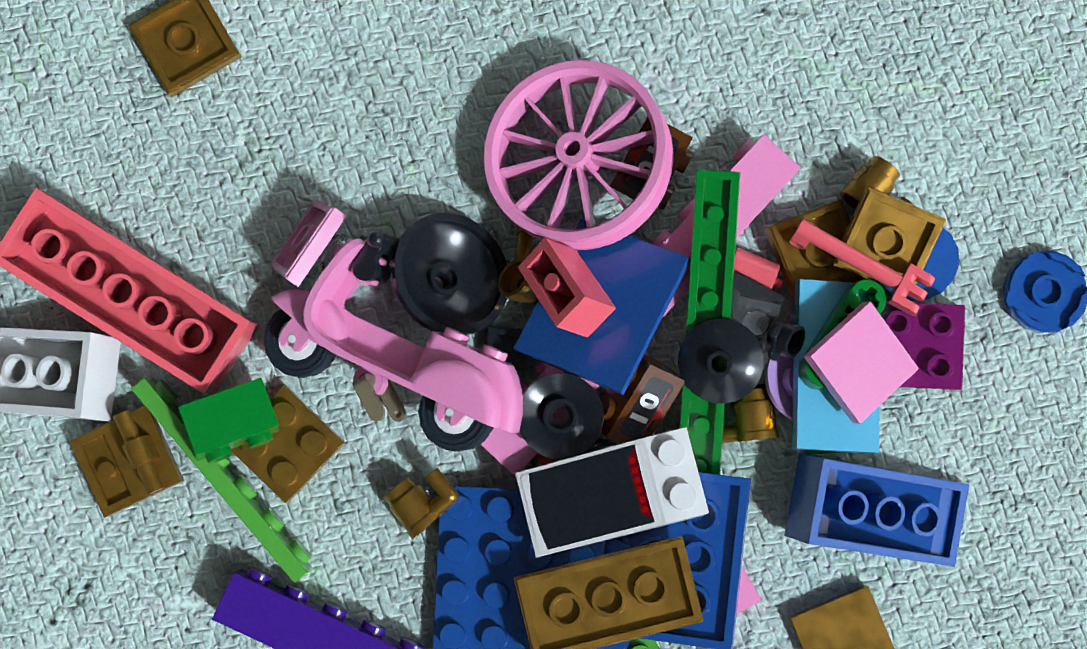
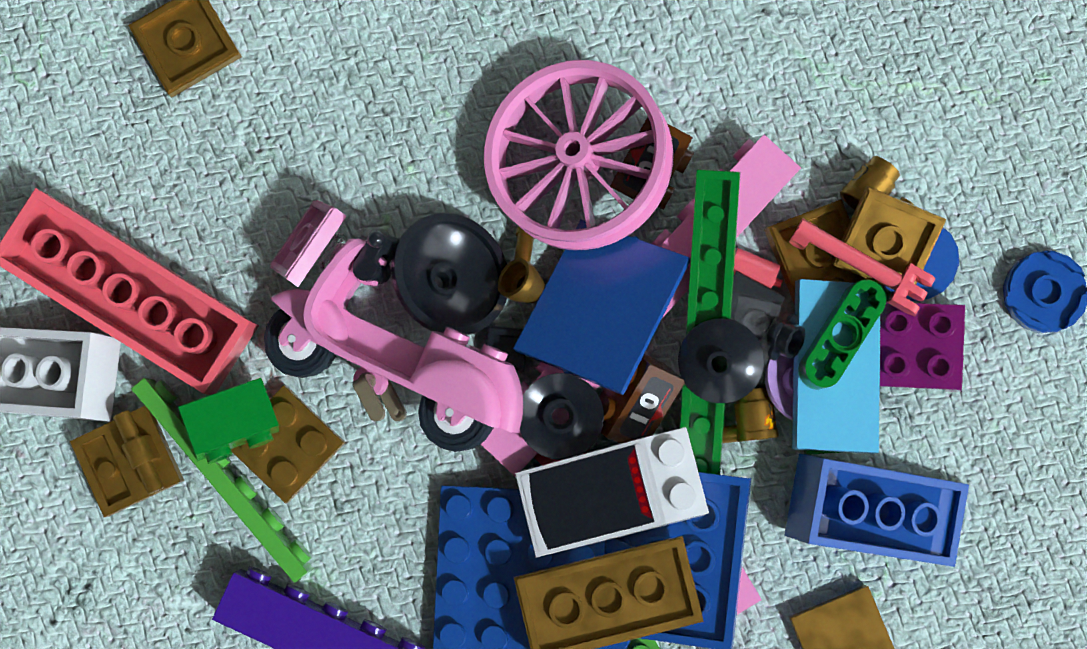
(415, 507): pearl gold piece -> none
(566, 288): coral brick -> none
(861, 362): bright pink tile -> none

